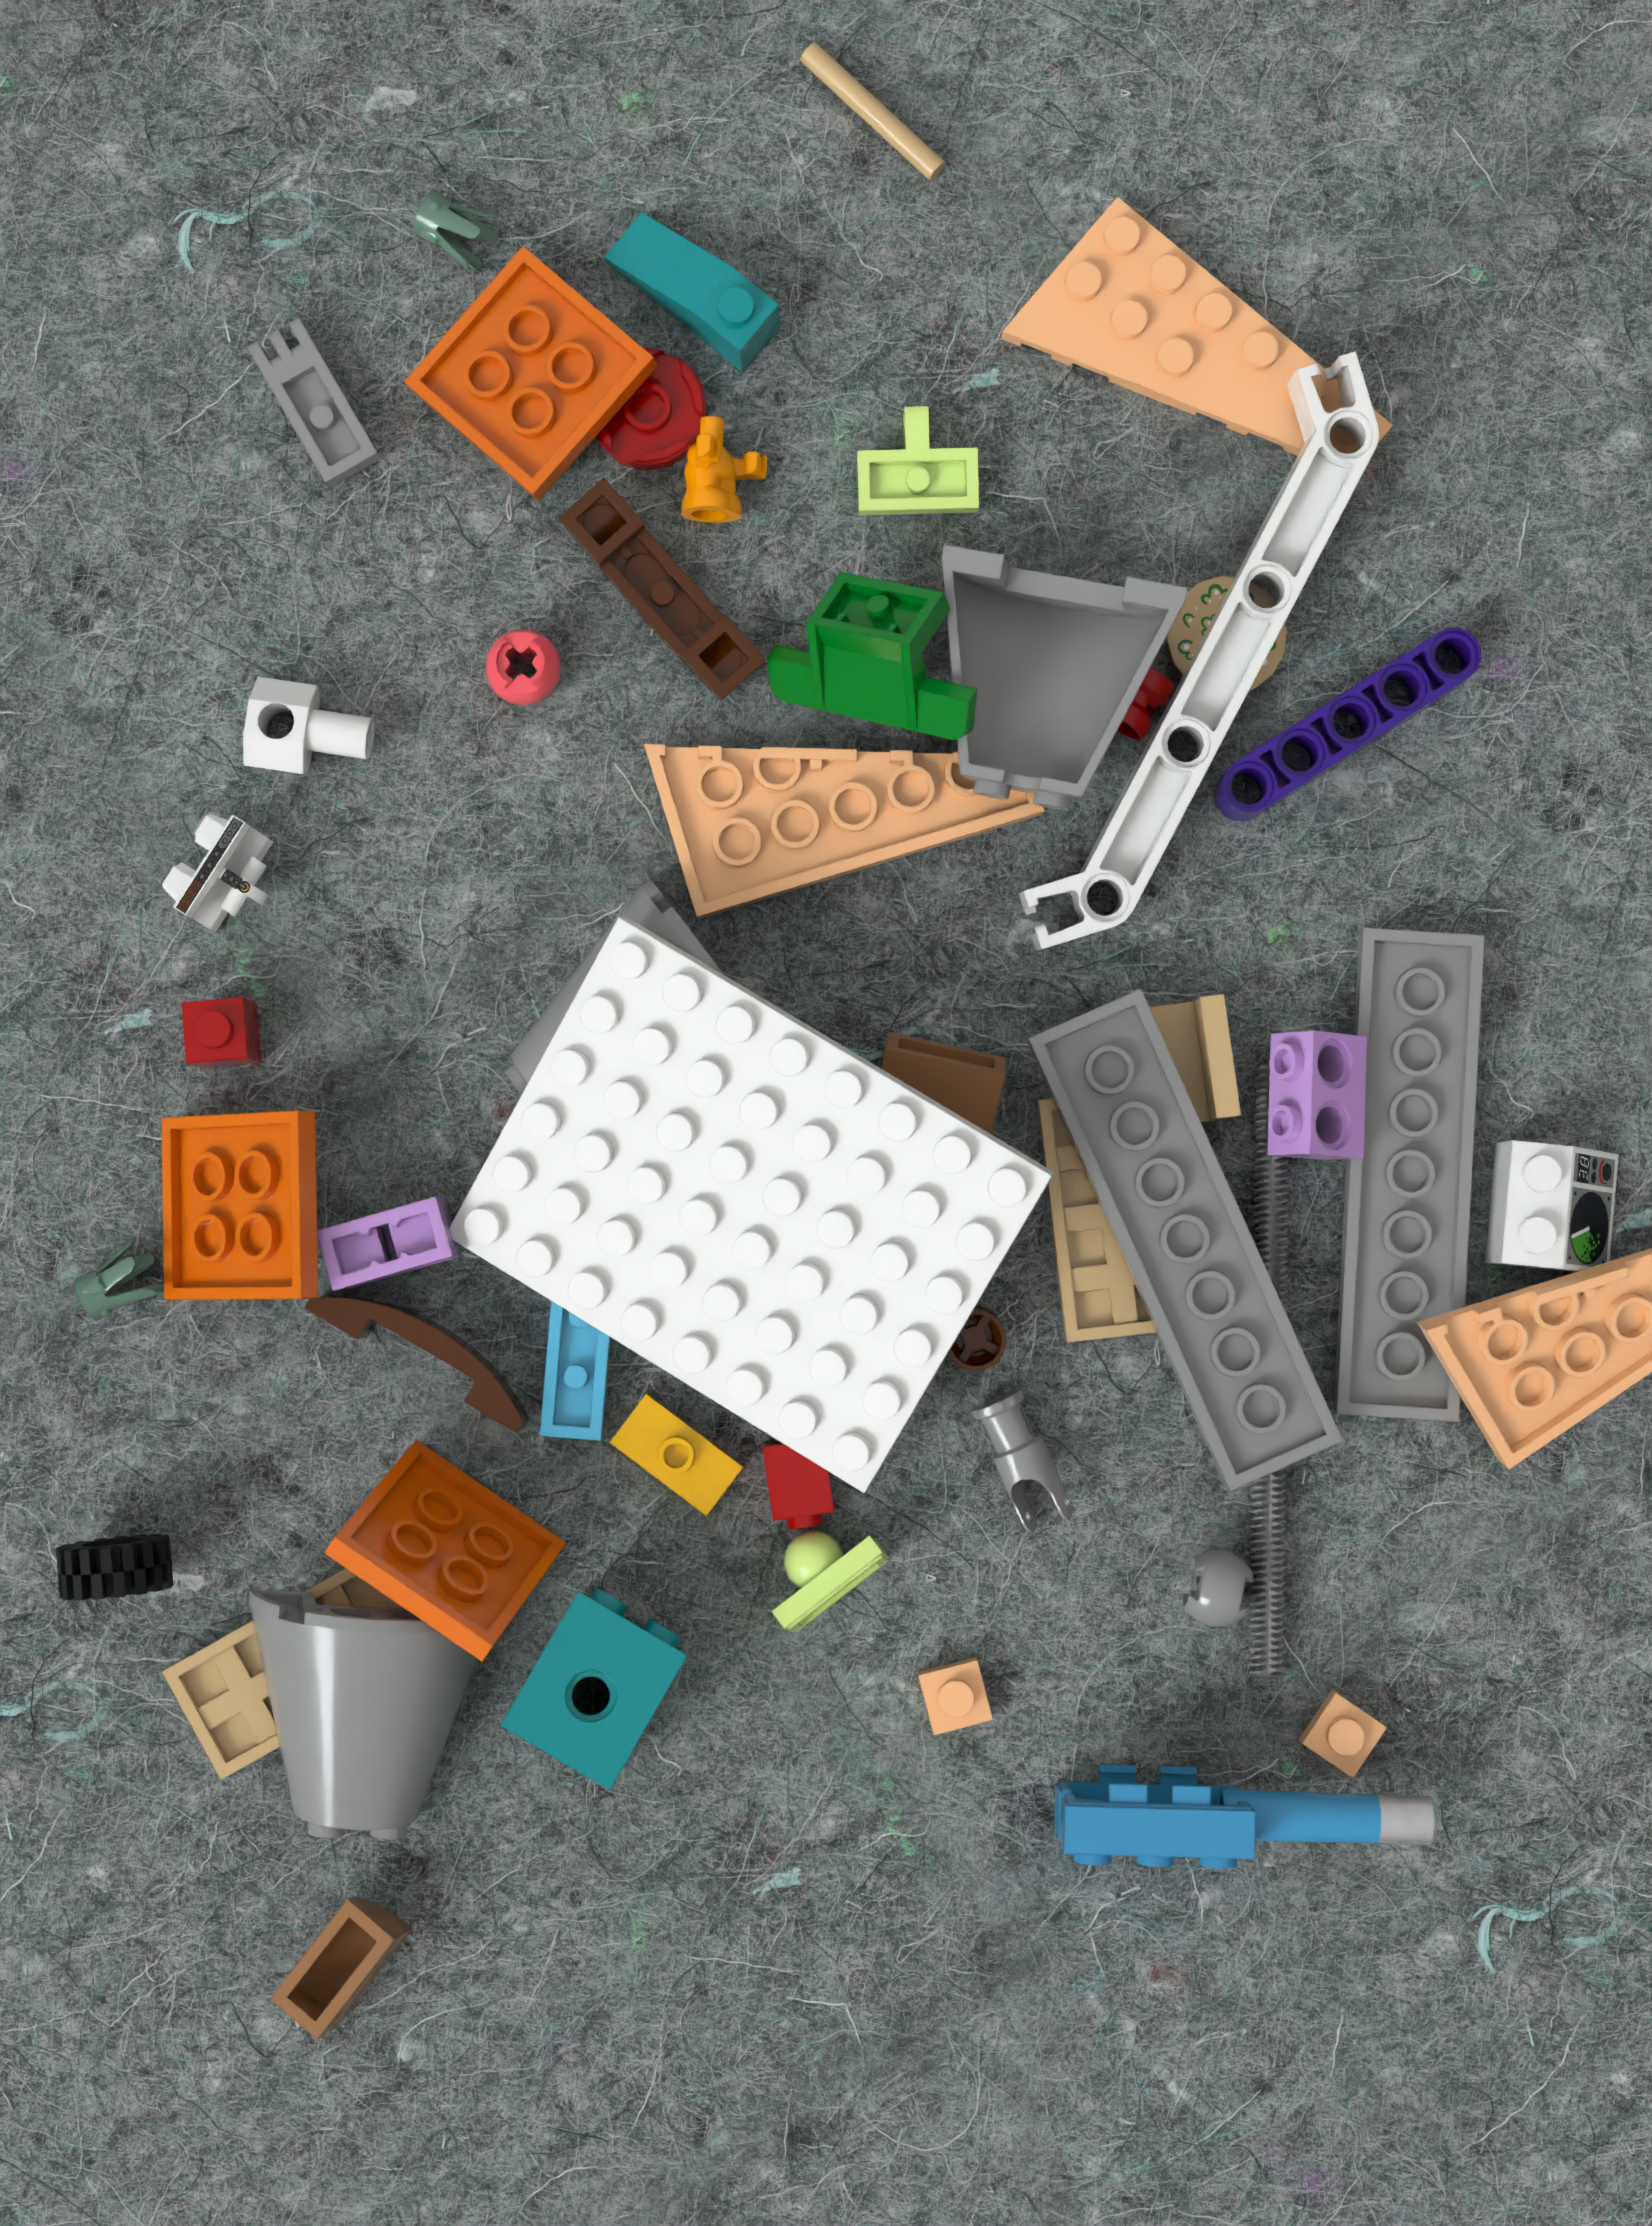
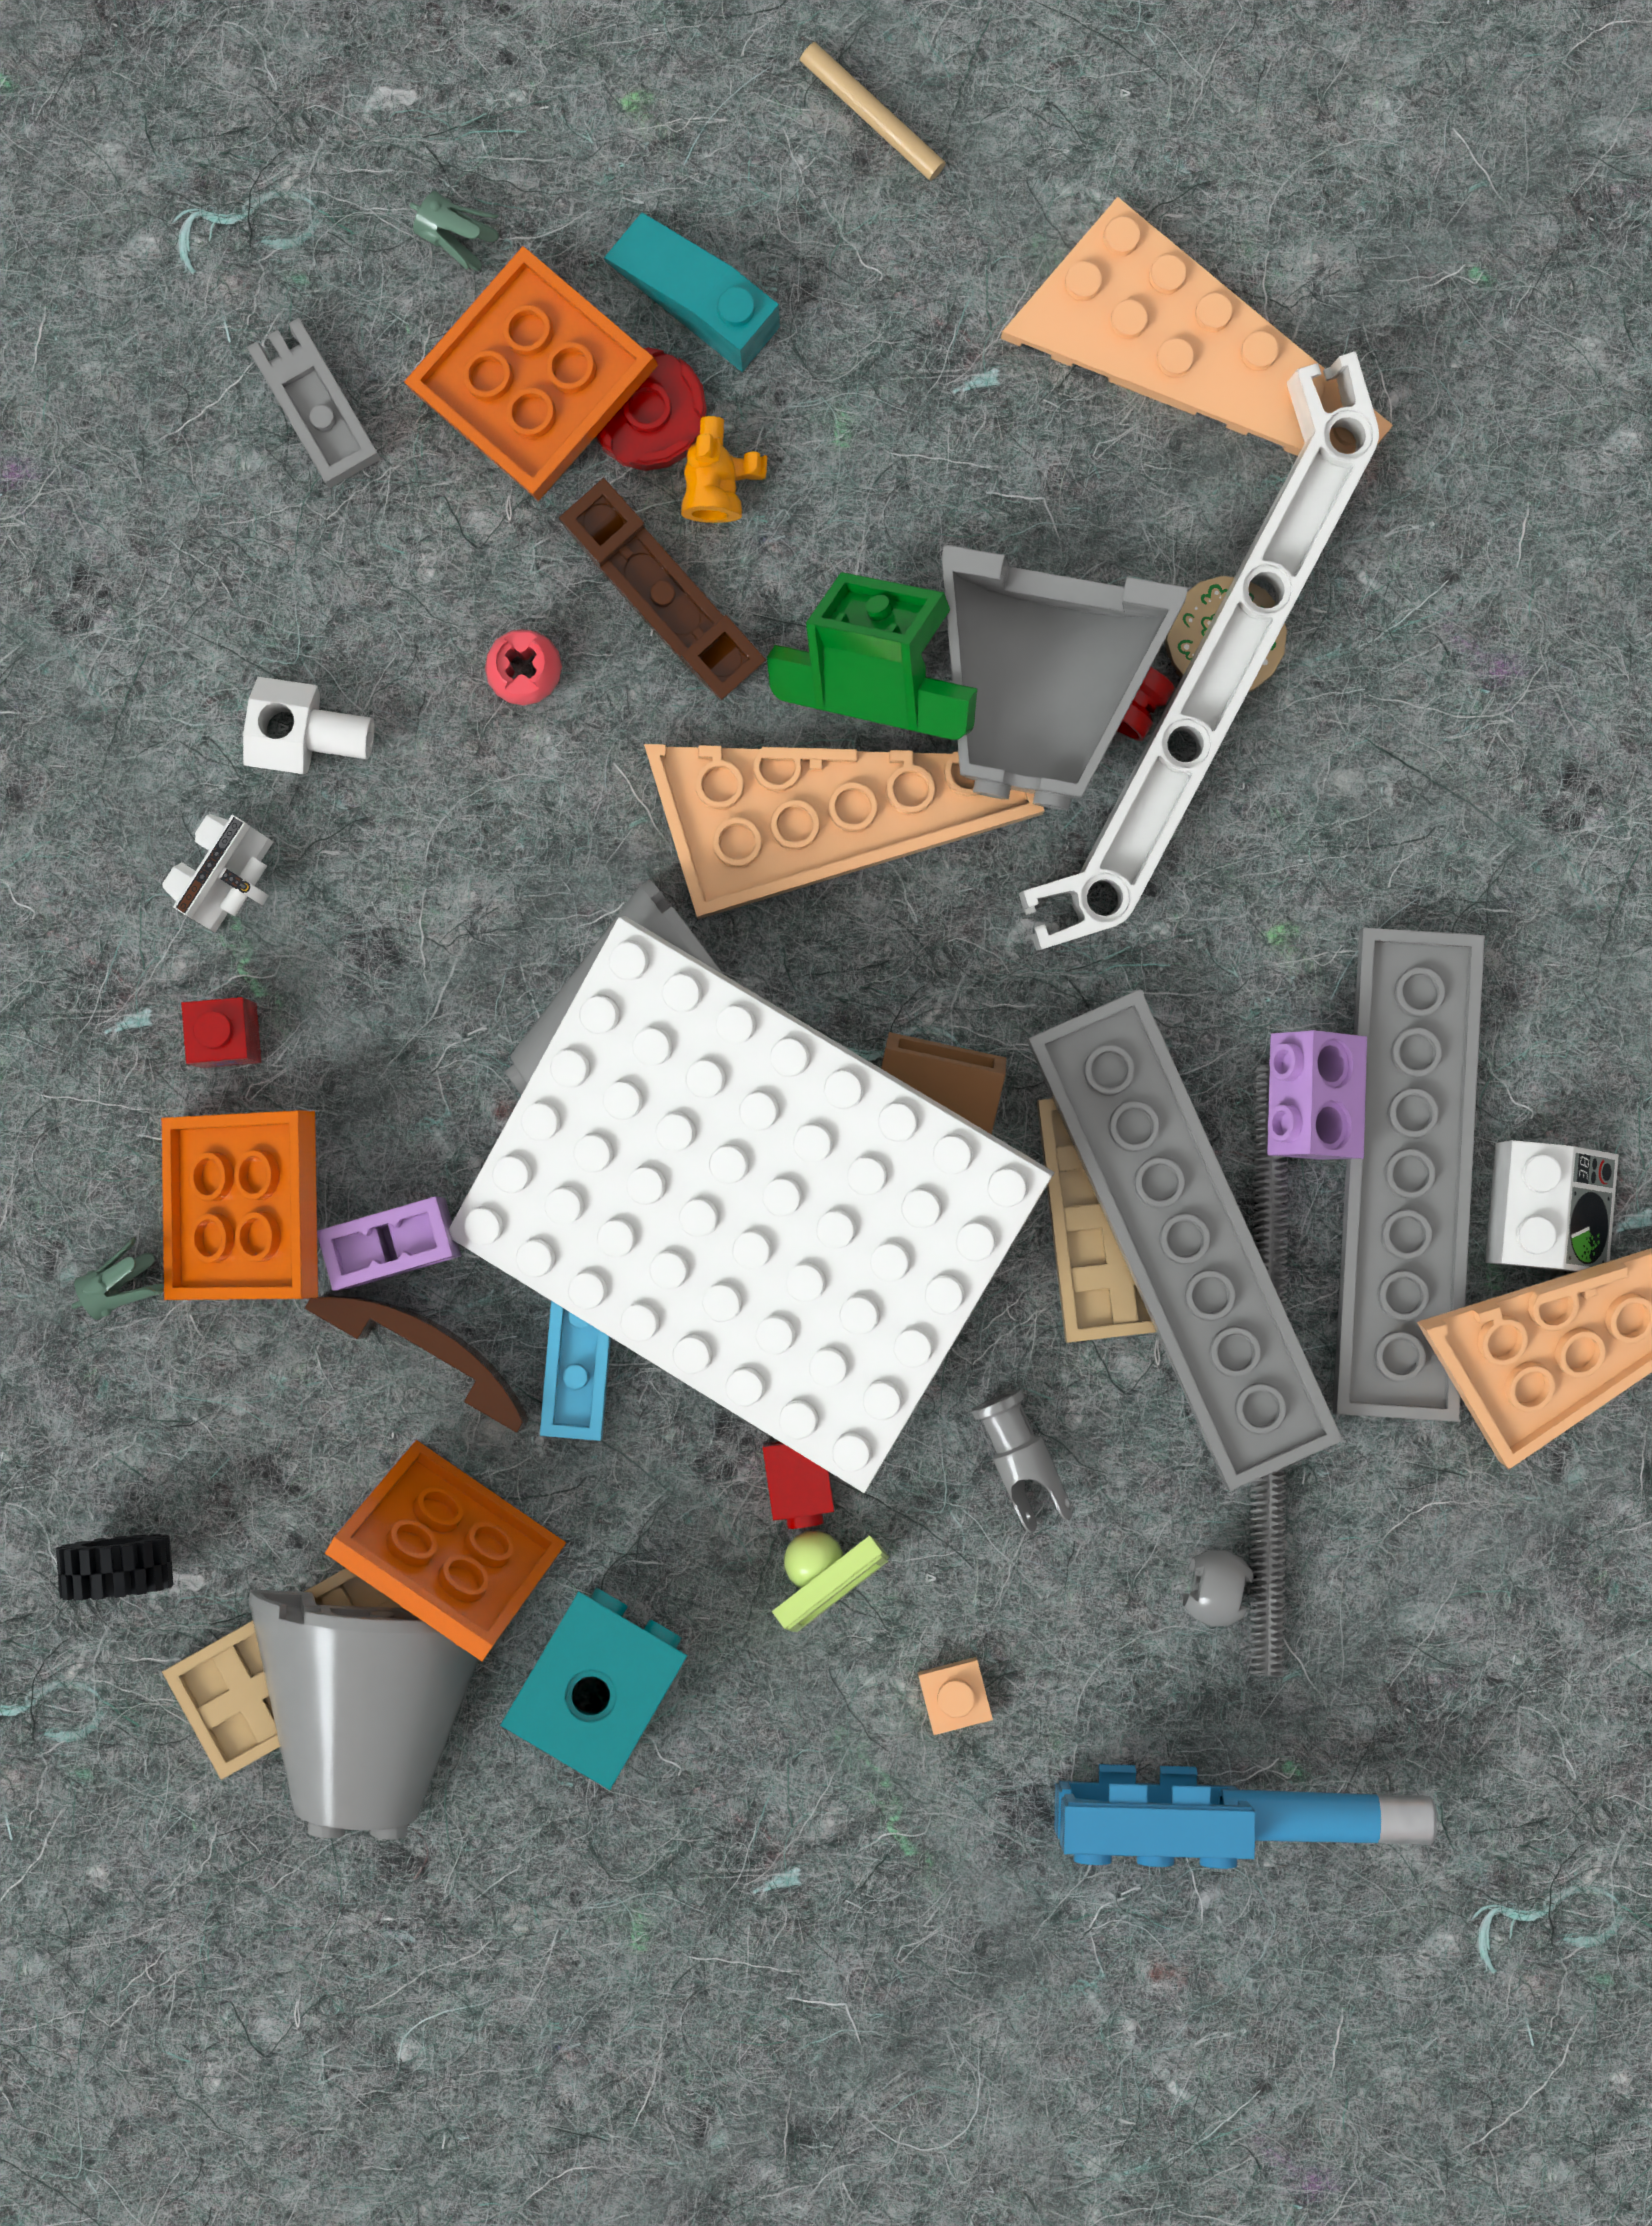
(340, 1965): medium nougat brick -> none
(676, 1454): yellow plate -> none
(917, 477): yellowish green plate -> none
(981, 1343): reddish brown wheel -> none
(1202, 1054): tan panel -> none
(1342, 1733): light nougat plate -> none
(1367, 704): dark purple beam -> none

